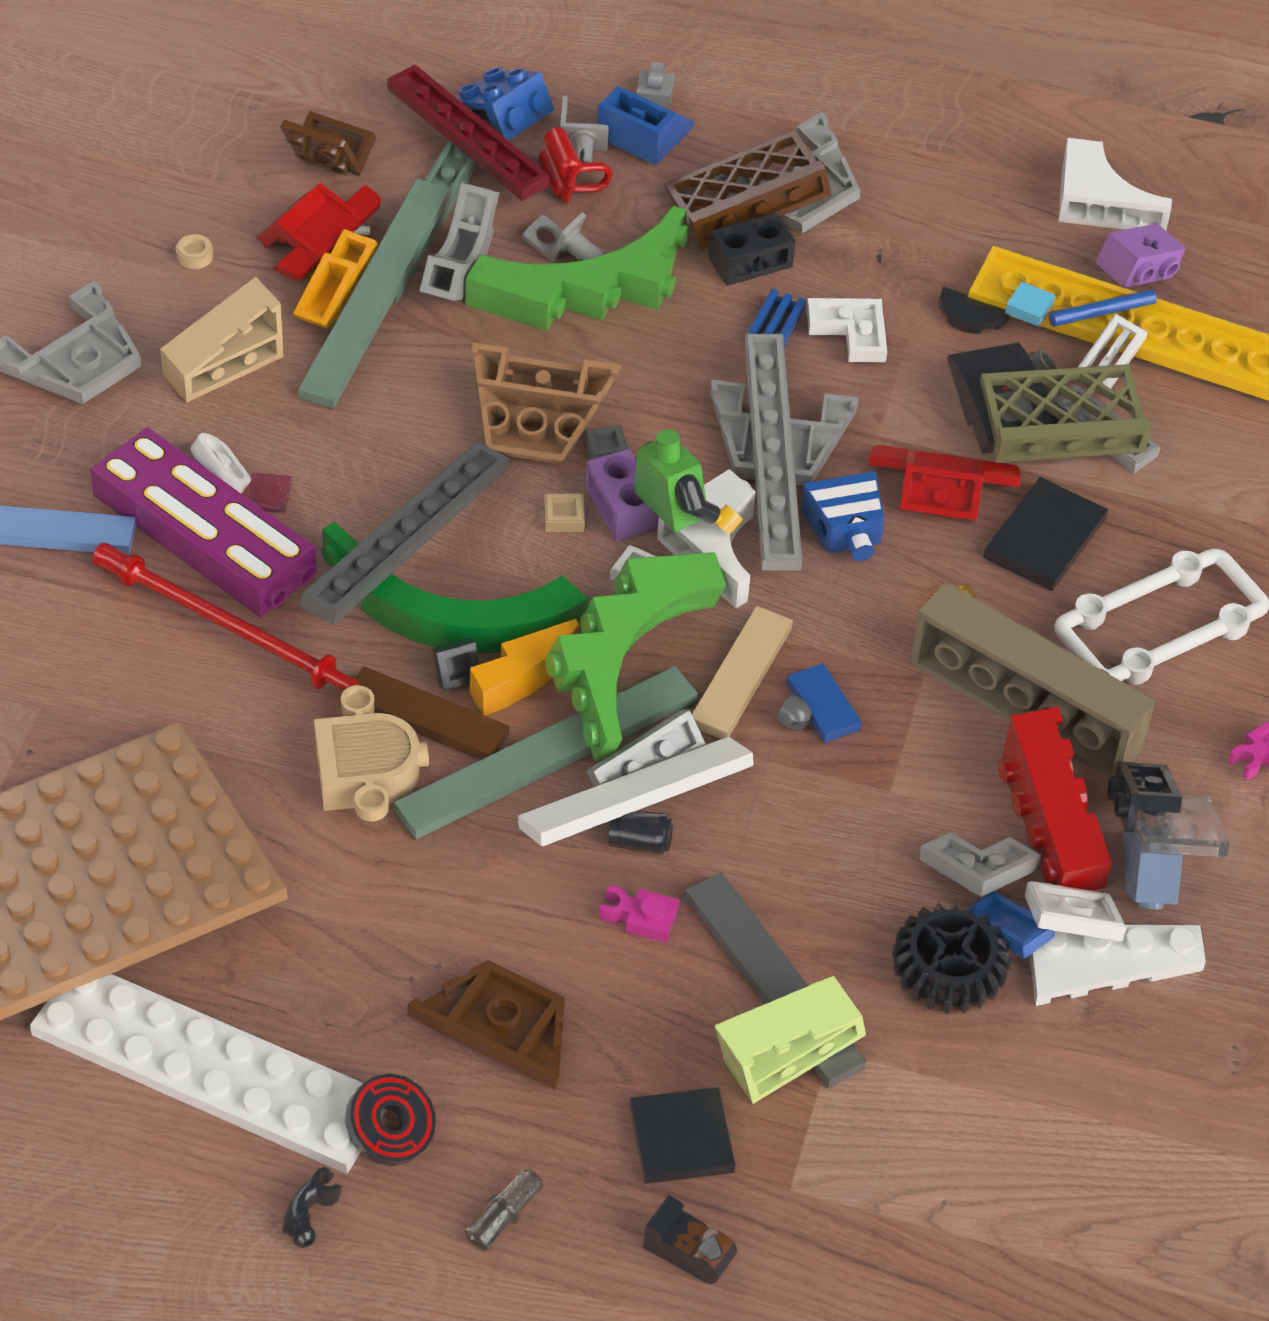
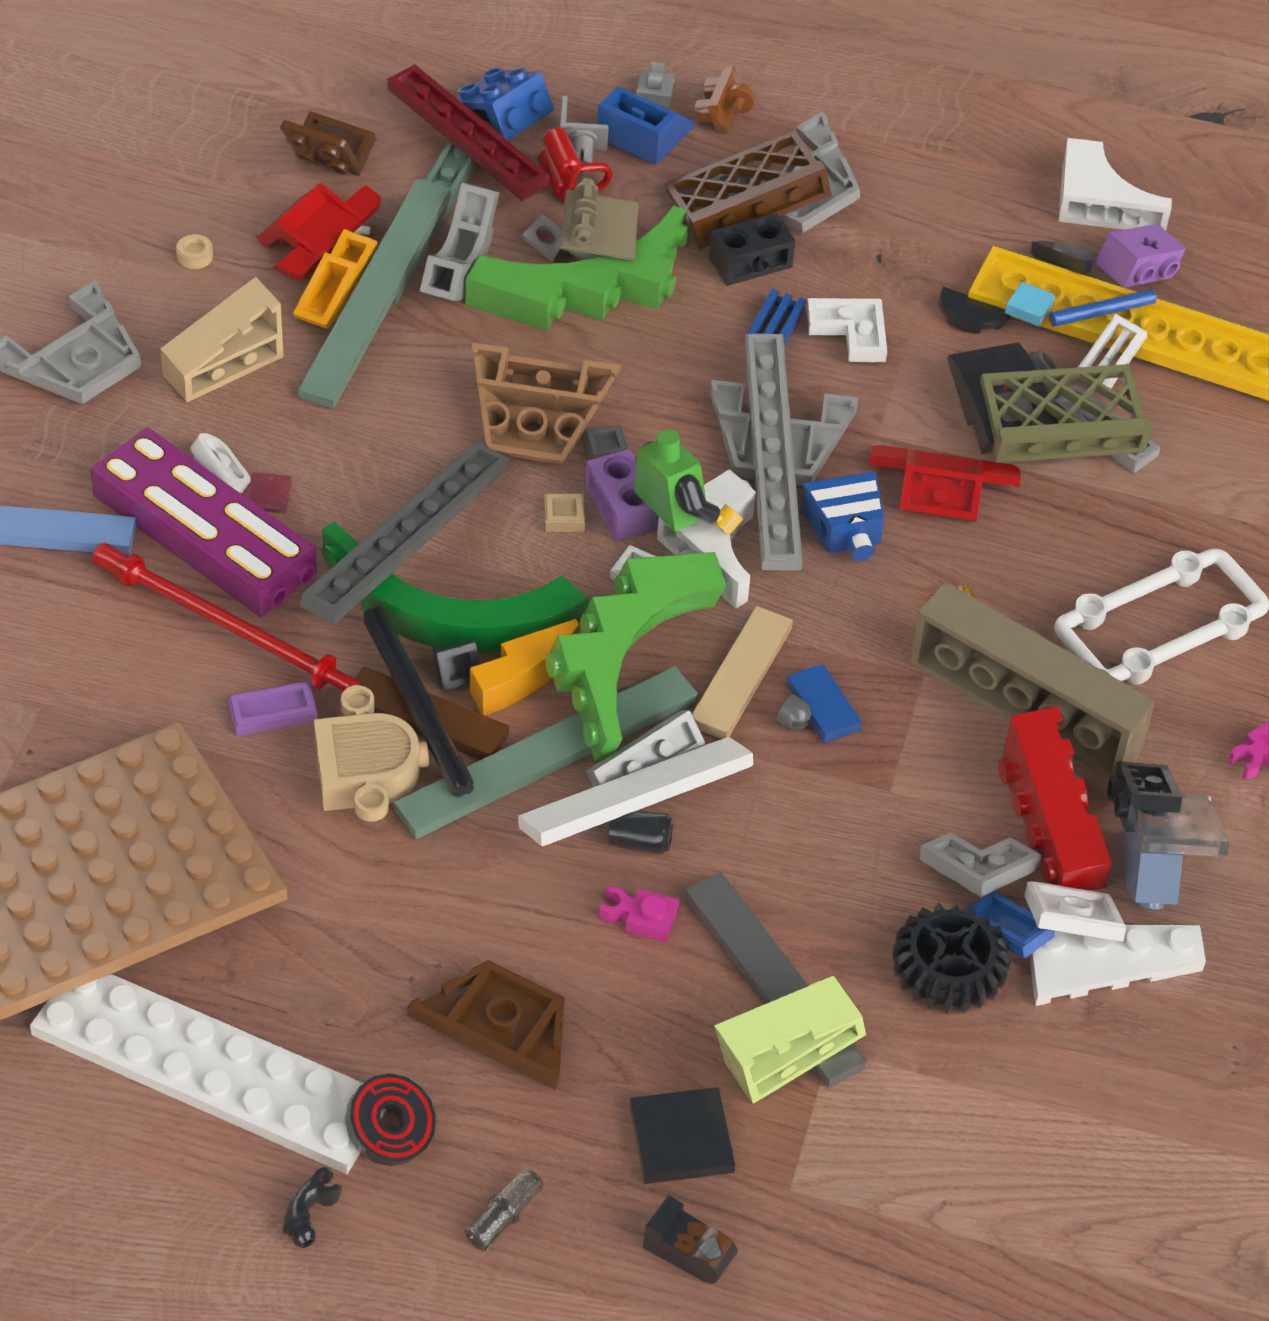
(272, 708): none -> medium lavender tile
(418, 702): none -> black axle
(599, 223): none -> dark tan hinge
(723, 100): none -> dark orange hips
(1045, 533): black tile -> none
(1064, 255): none -> black tile

